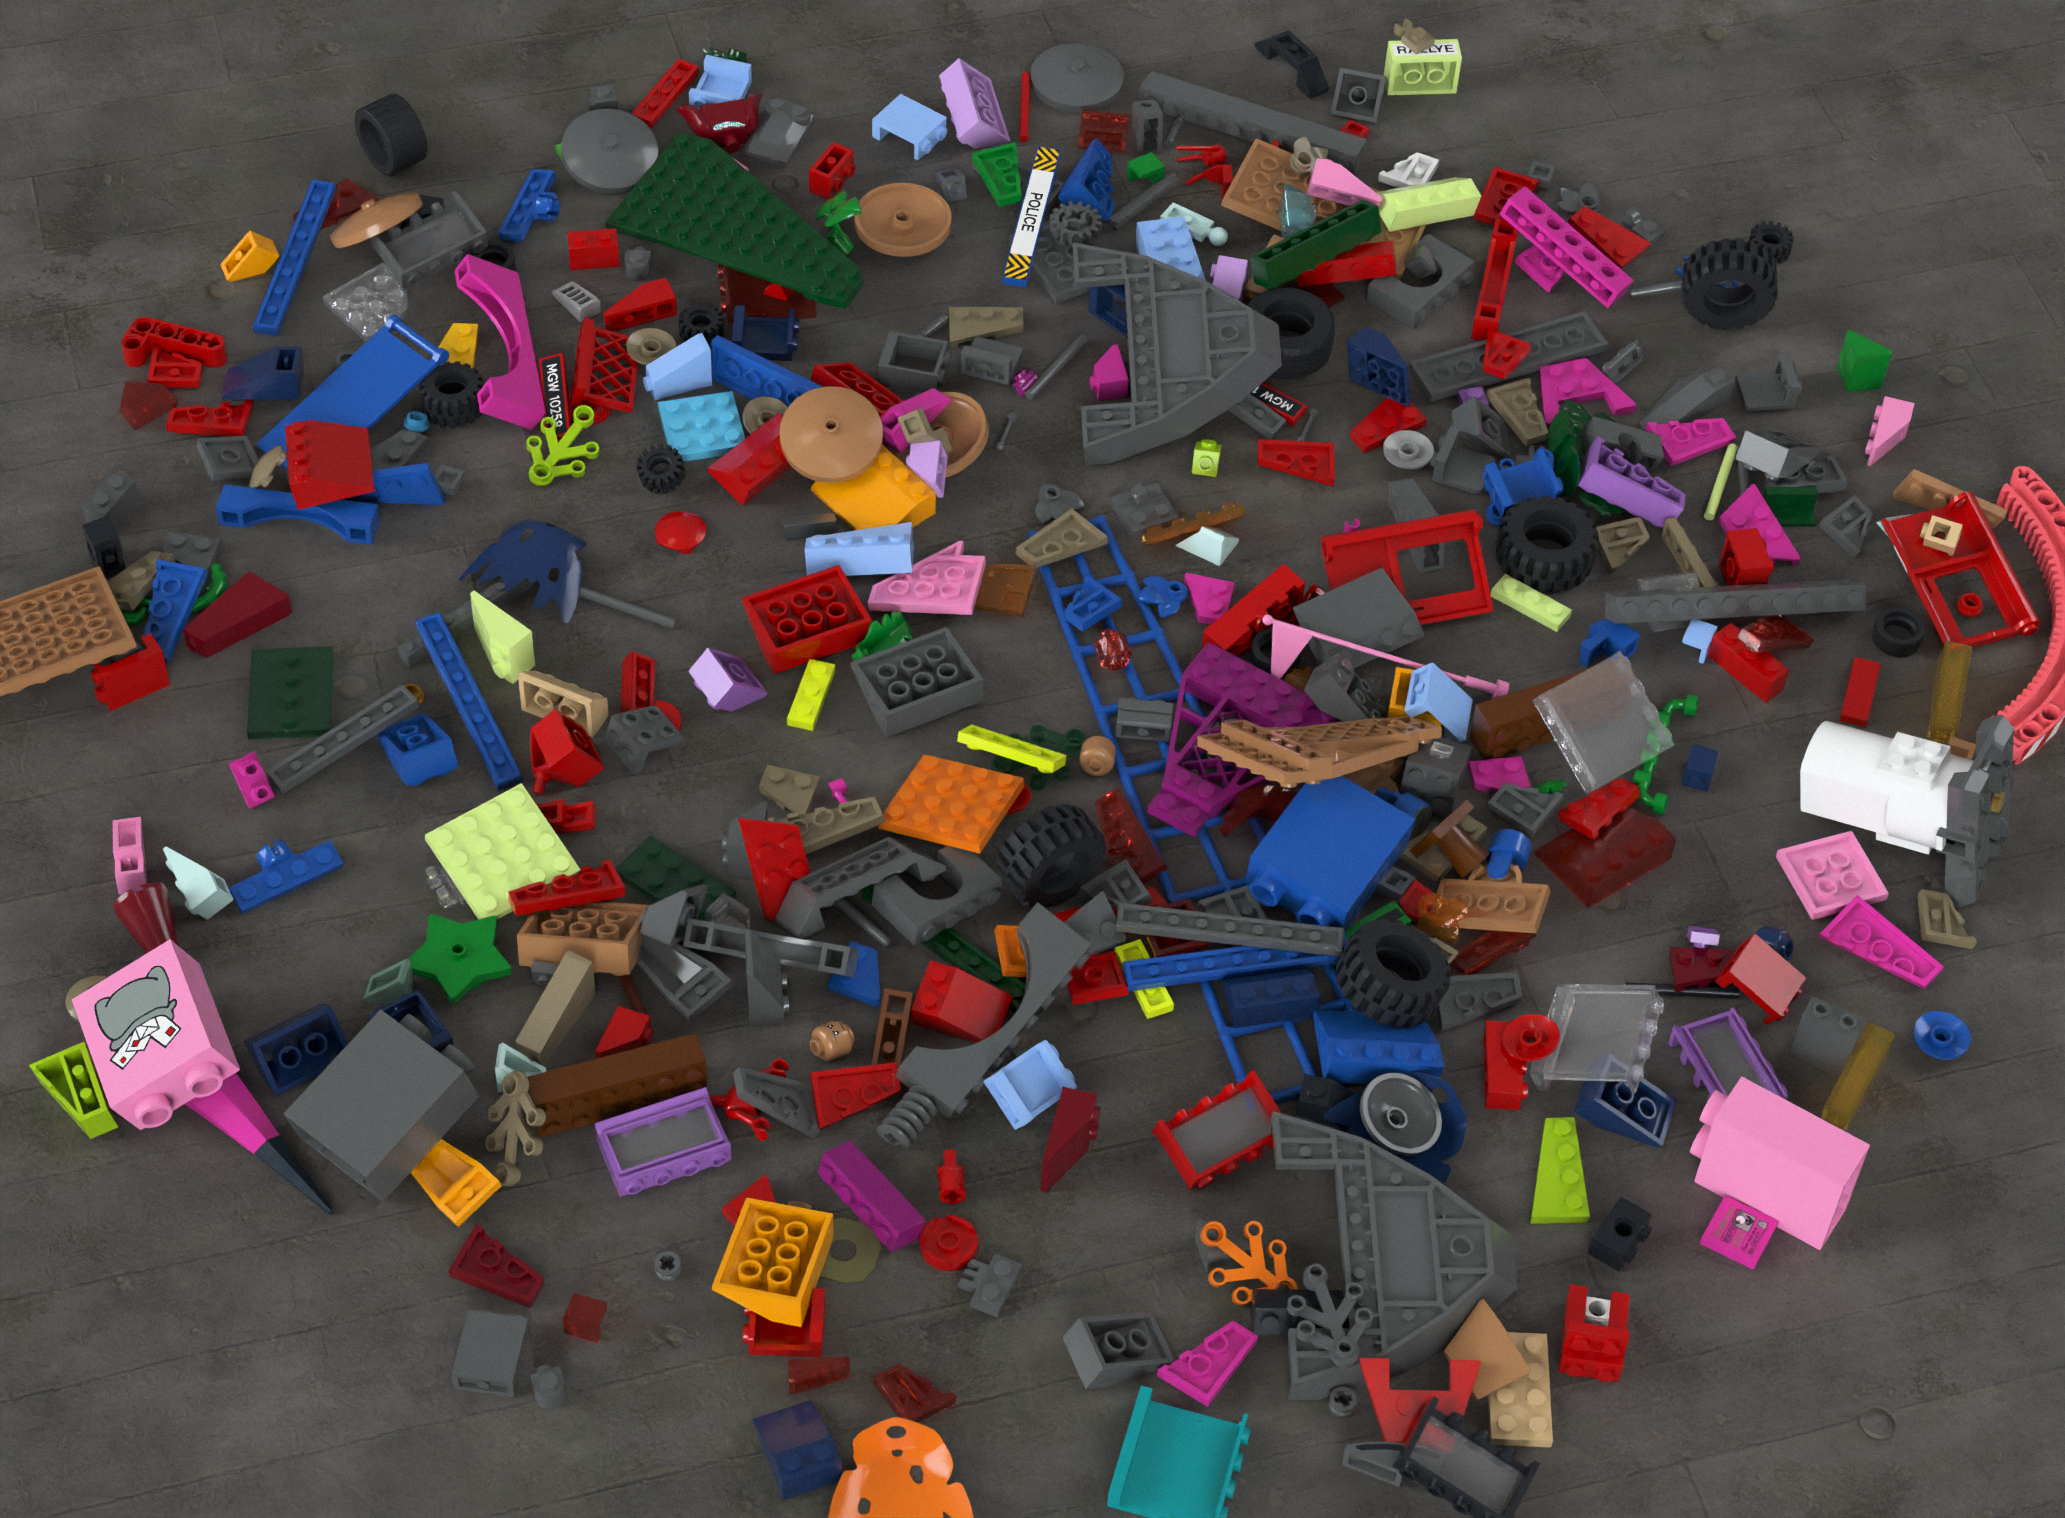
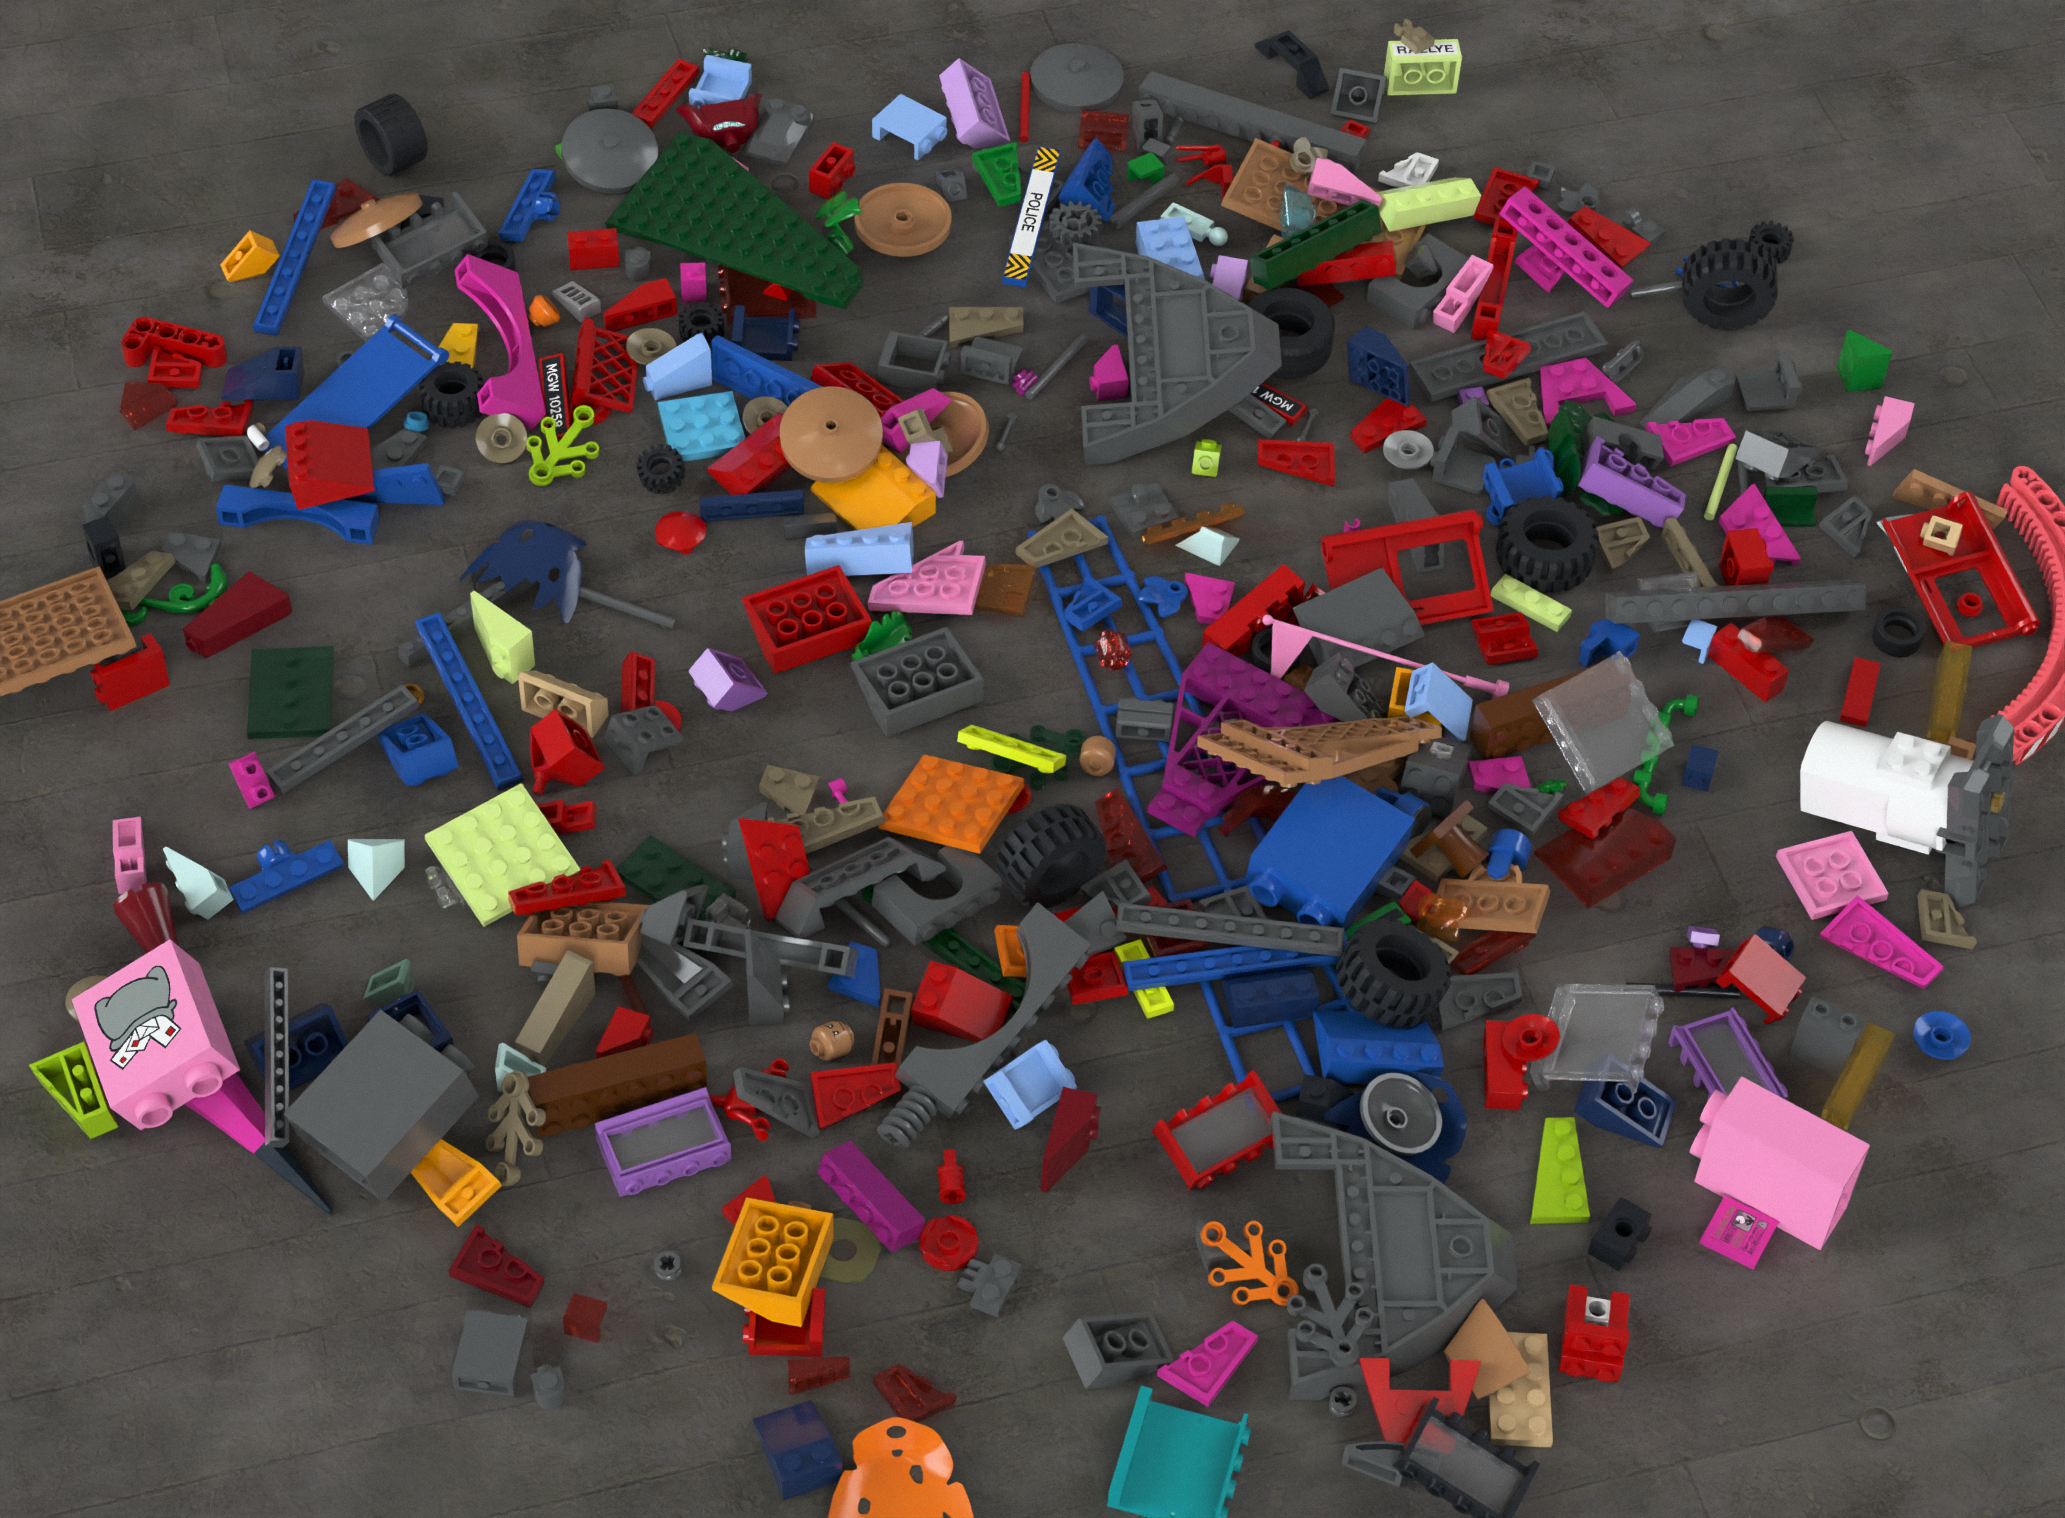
(172, 602): blue wing -> none
(256, 436): none -> white arm
(276, 1057): none -> dark grey piece
(376, 862): none -> light aqua slope
(459, 955): green plate -> none
(501, 425): none -> dark tan dish
(543, 311): none -> orange cone
(693, 282): none -> dark pink brick
(751, 505): none -> dark blue tile
(811, 695): neon yellow plate -> none
(1159, 149): none -> dark grey slope
(1270, 1311): black brick -> none
(1462, 294): none -> bright pink slope
(1504, 638): none -> red slope

